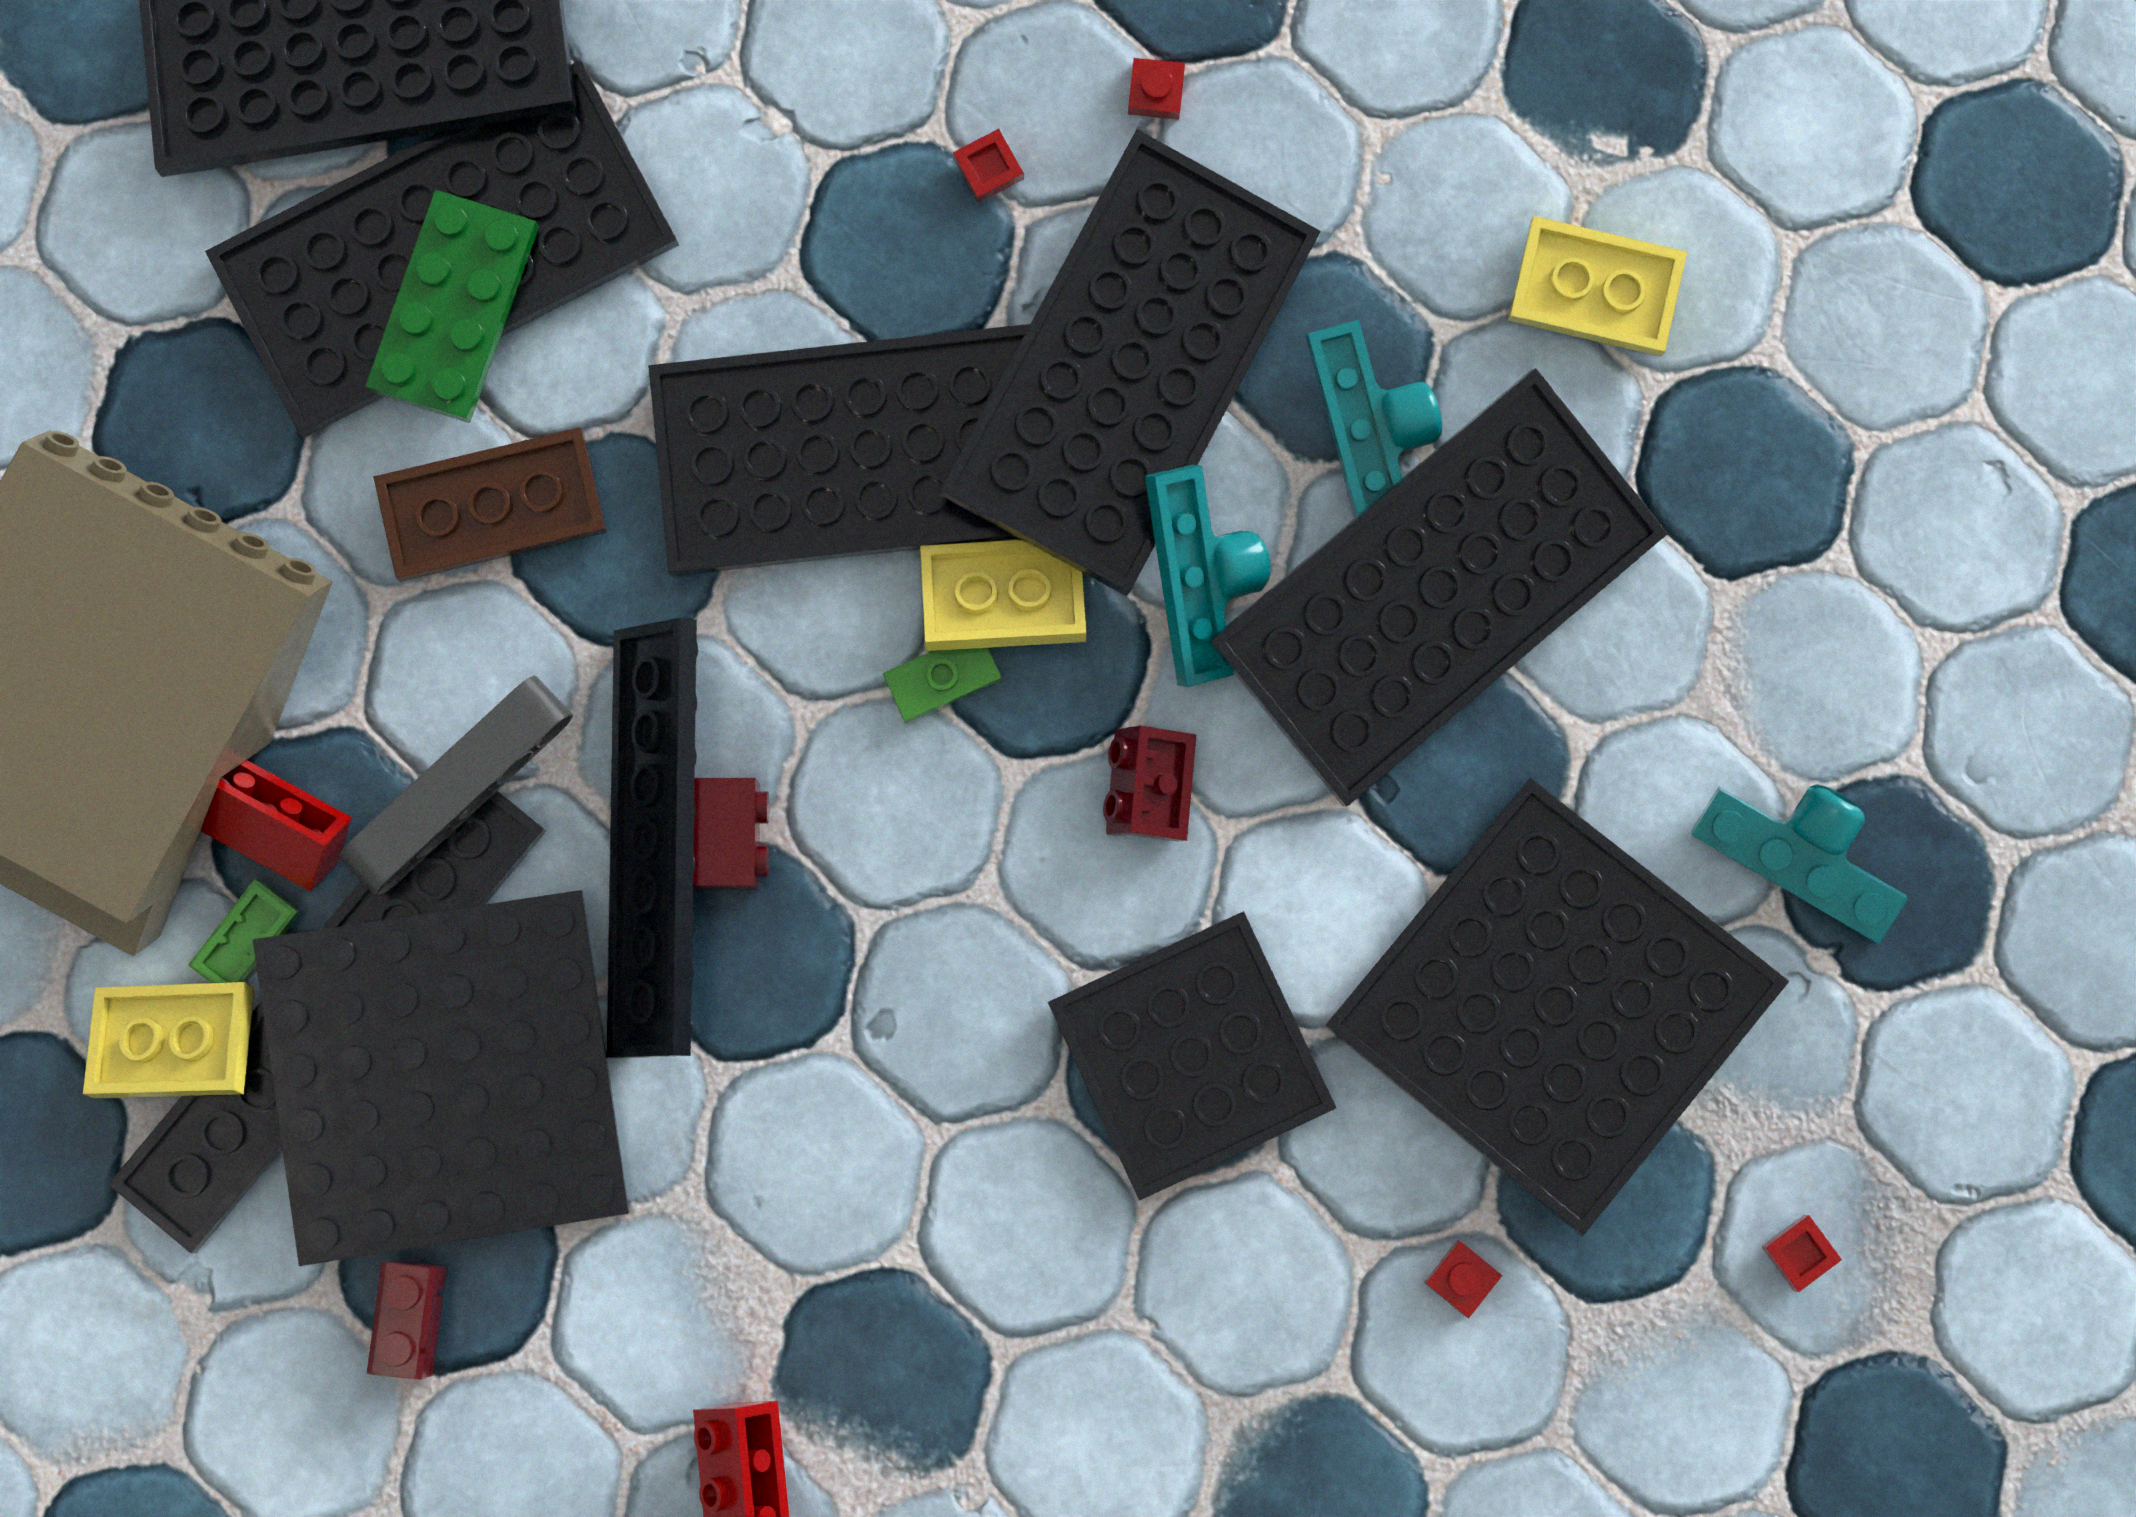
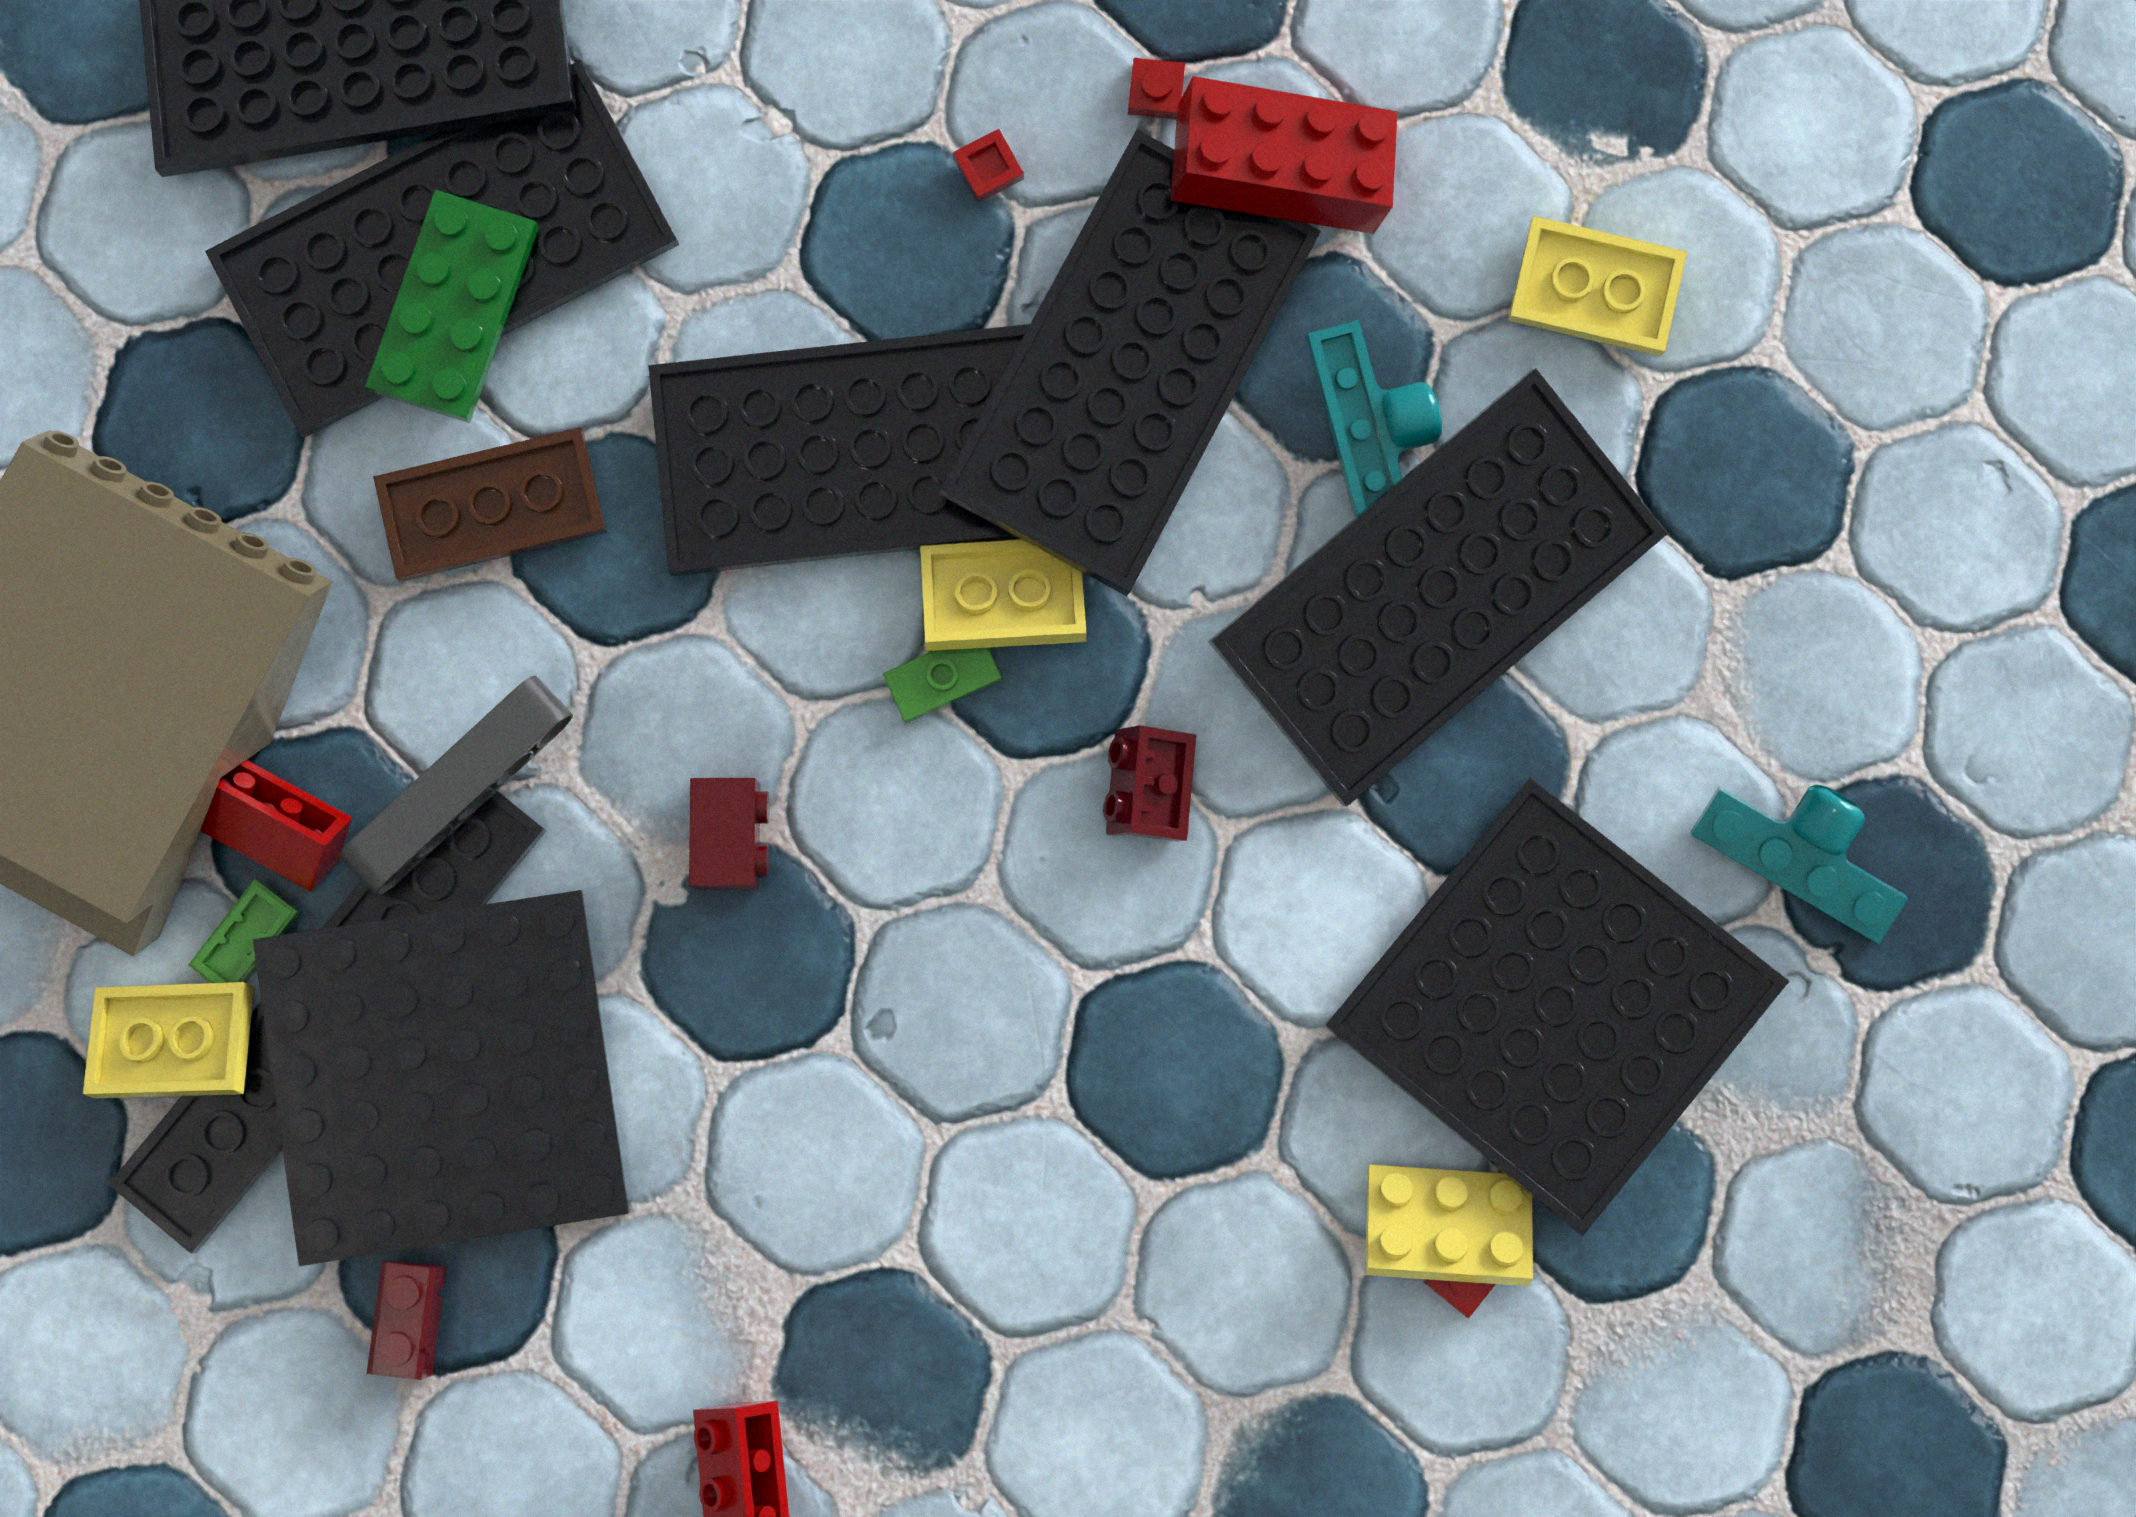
(652, 840): black plate -> none
(1191, 1055): black plate -> none
(1199, 570): teal plate -> none
(1284, 155): none -> red brick
(1448, 1226): none -> light yellow plate
(1801, 1253): red plate -> none

